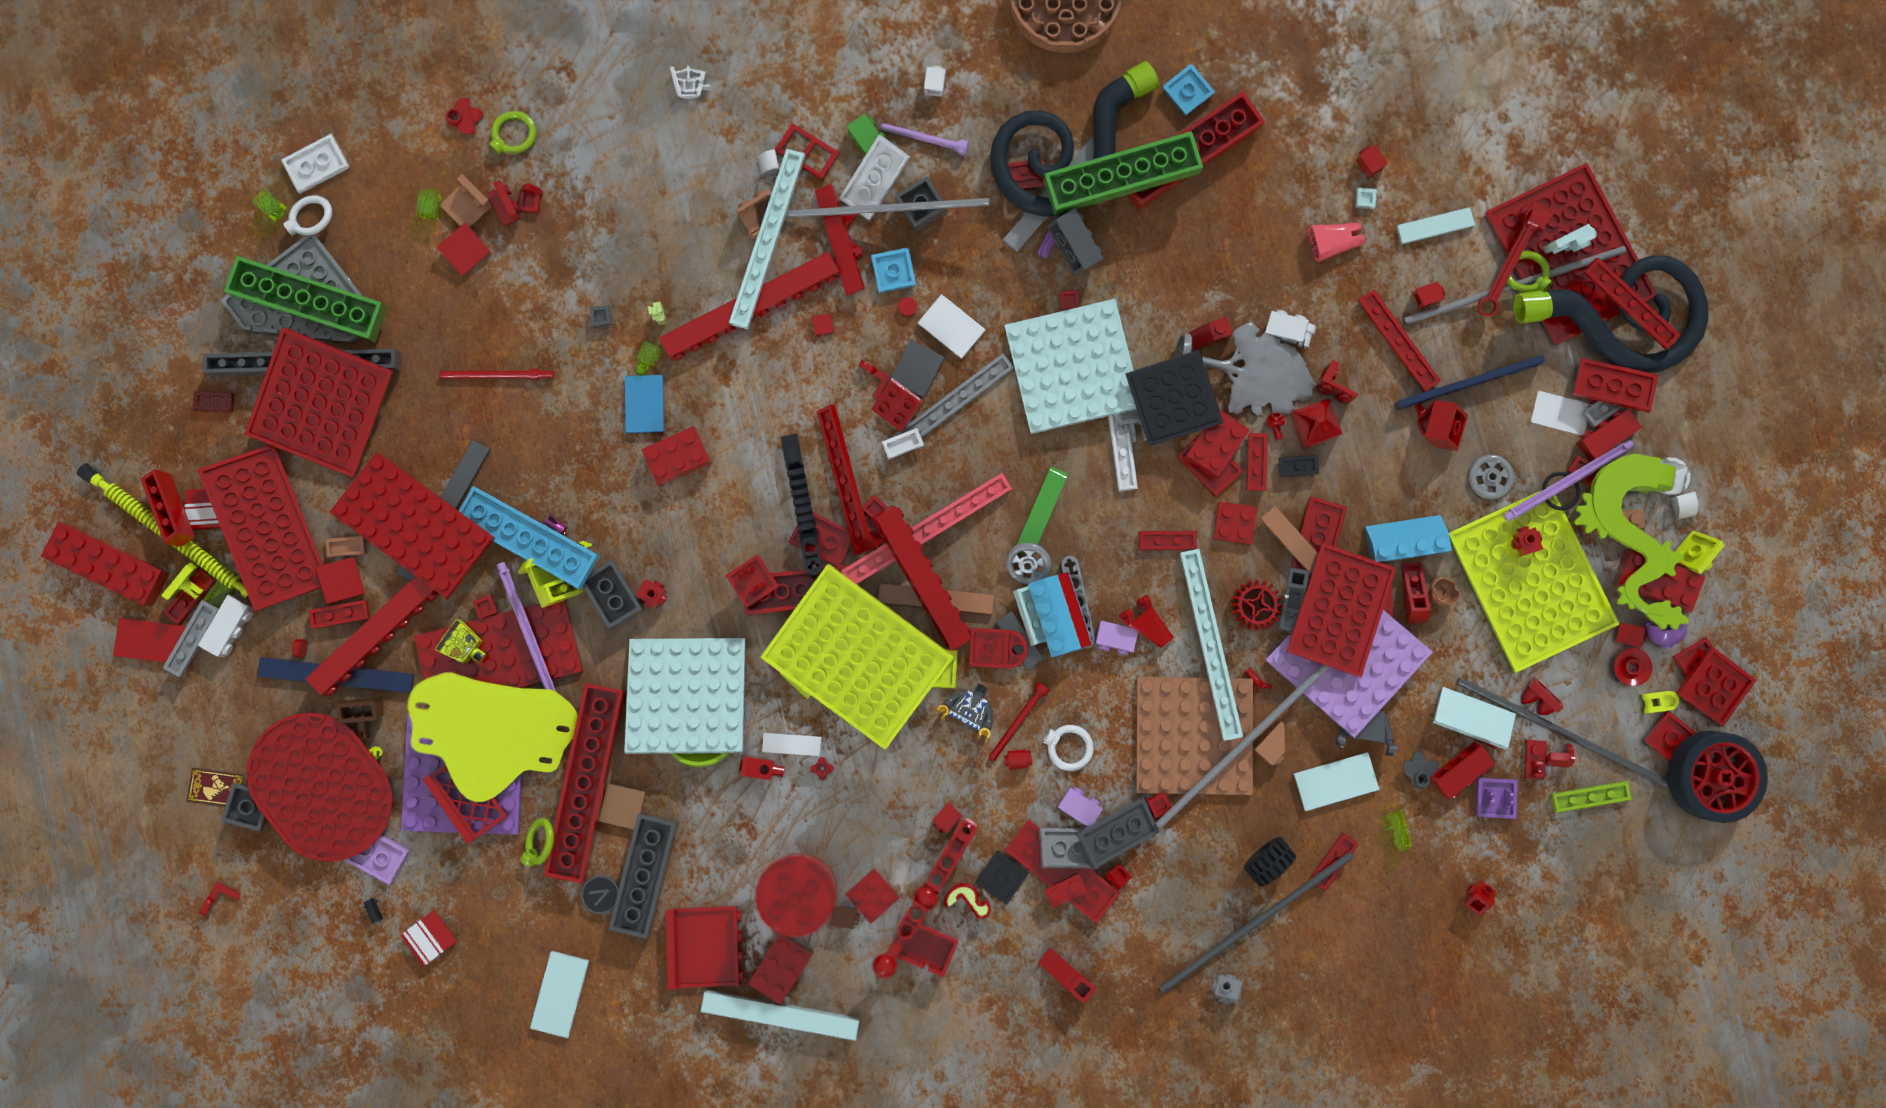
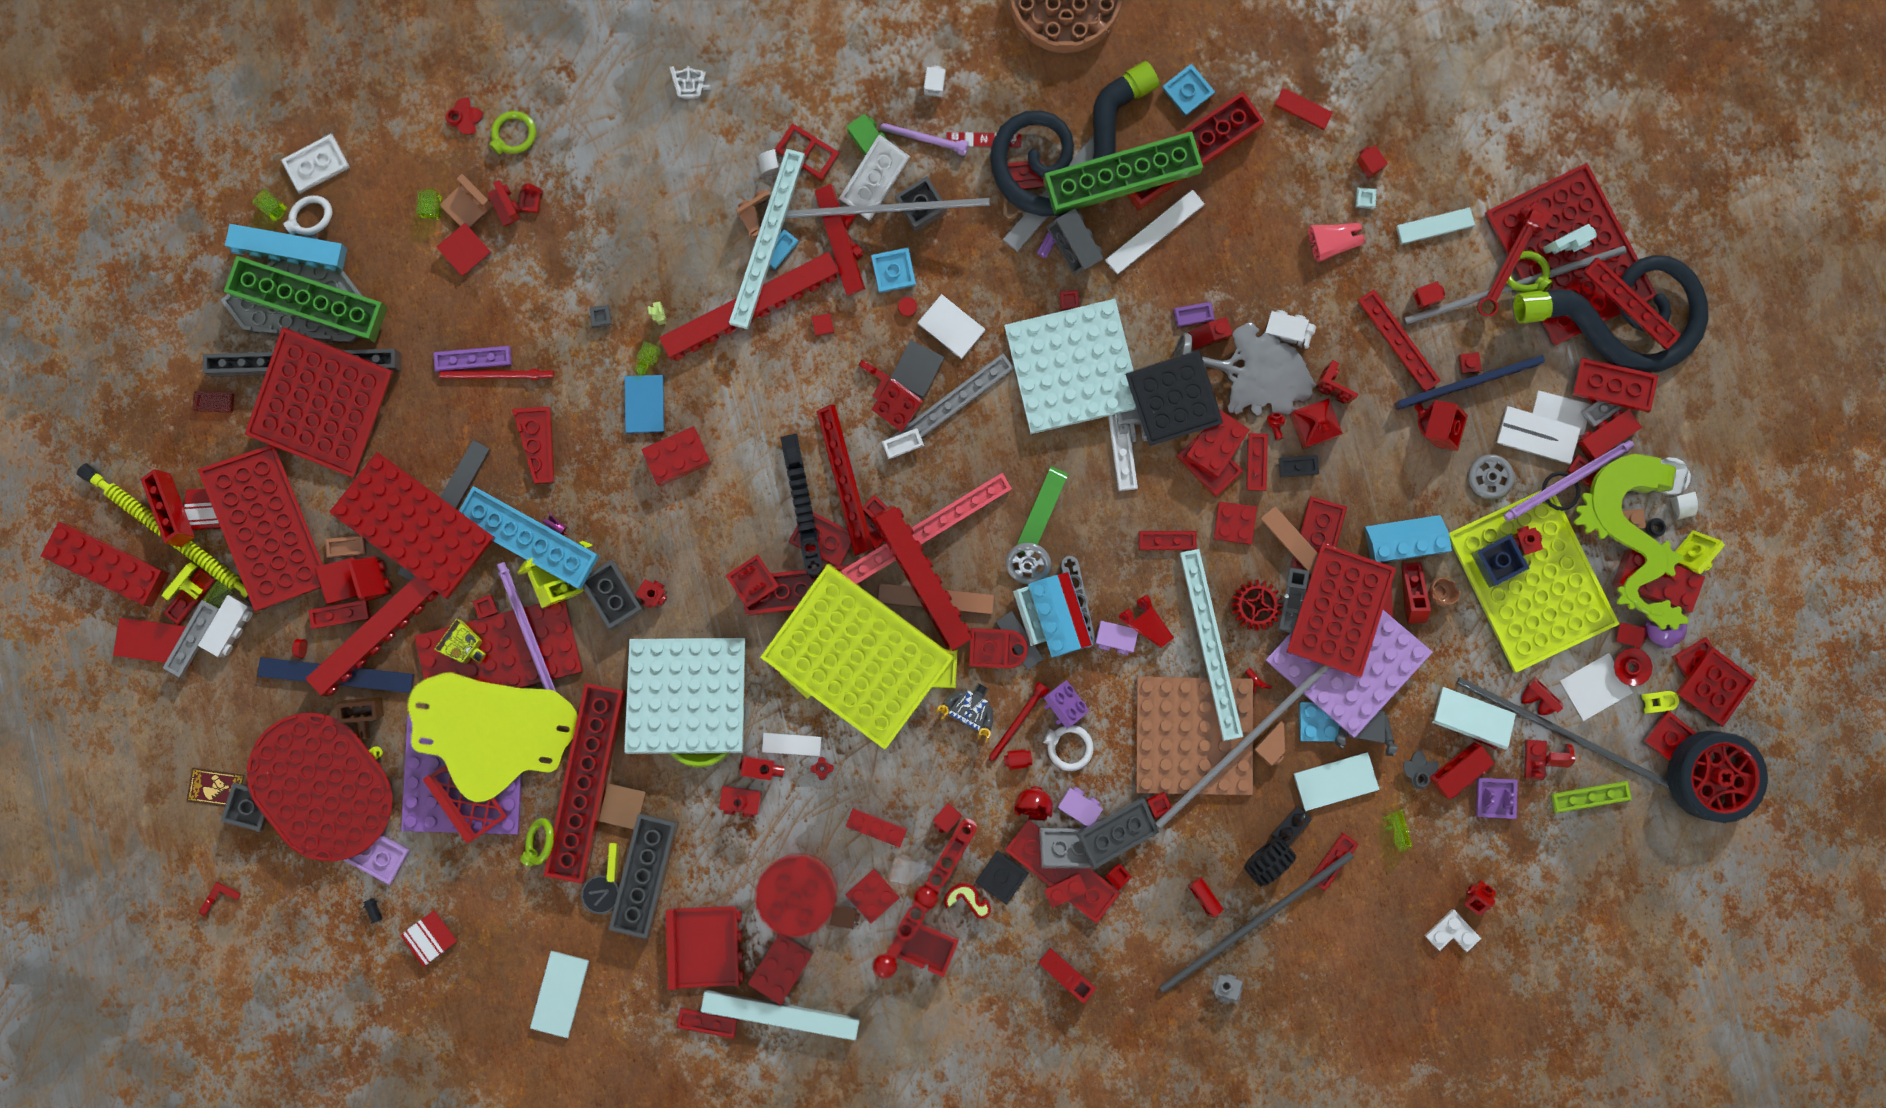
(285, 247): none -> medium azure brick
(370, 578): none -> red slope
(472, 358): none -> medium lavender tile
(536, 436): none -> red wing
(613, 858): none -> neon yellow tile
(707, 1023): none -> red tile
(740, 800): none -> red brick
(783, 248): none -> medium azure tile
(876, 827): none -> red brick
(981, 139): none -> red sticker
(1034, 803): none -> red cylinder
(1066, 704): none -> medium lavender plate
(1154, 232): none -> white tile
(1194, 314): none -> medium lavender tile
(1205, 897): none -> red brick
(1292, 825): none -> black tile
(1303, 108): none -> red tile
(1315, 724): none -> medium azure plate
(1452, 927): none -> white plate
(1470, 363): none -> red plate
(1500, 560): none -> dark blue brick
(1538, 435): none -> white tile
(1595, 687): none -> white sticker
(1661, 527): none -> black plate

